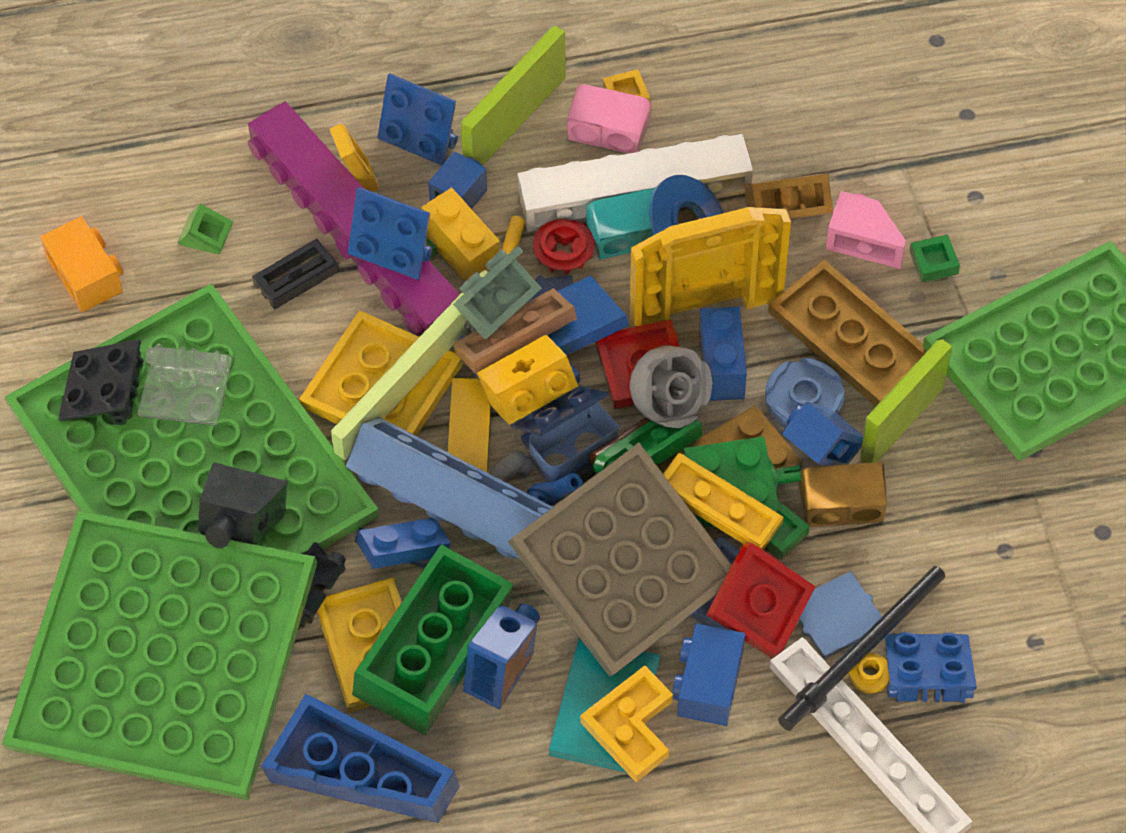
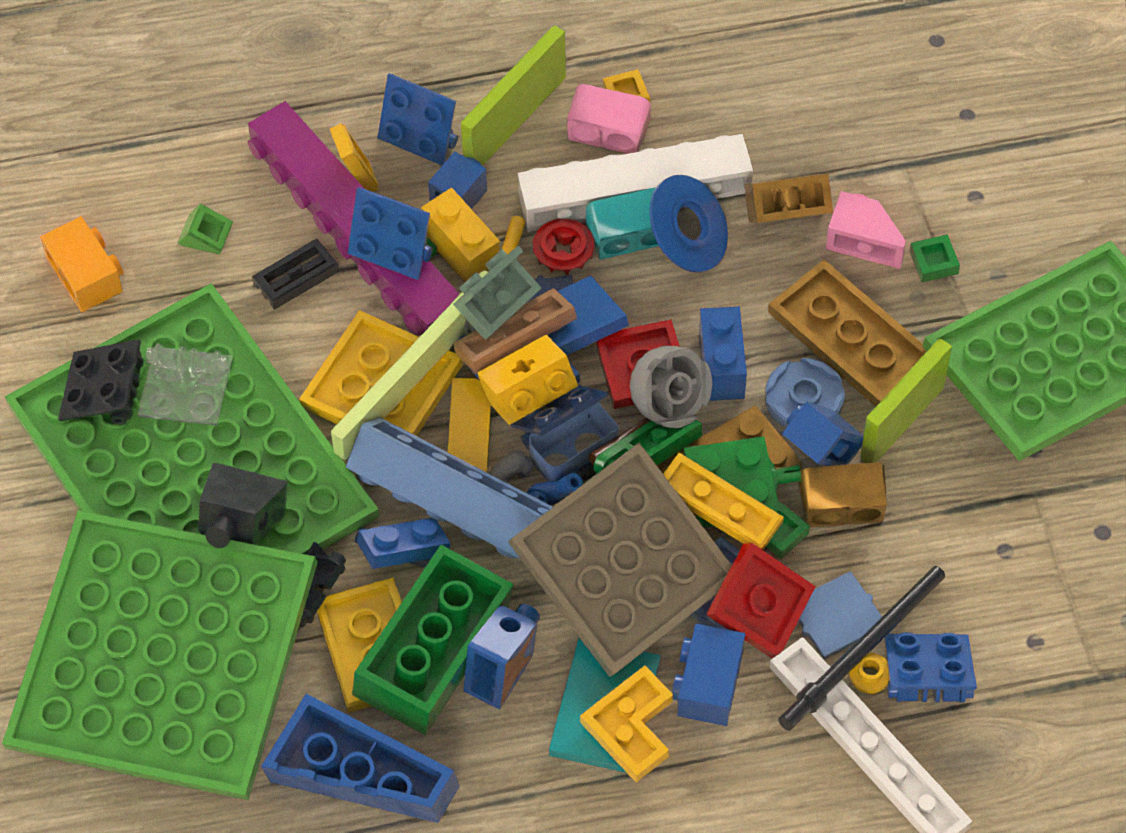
(710, 263): yellow wedge -> none

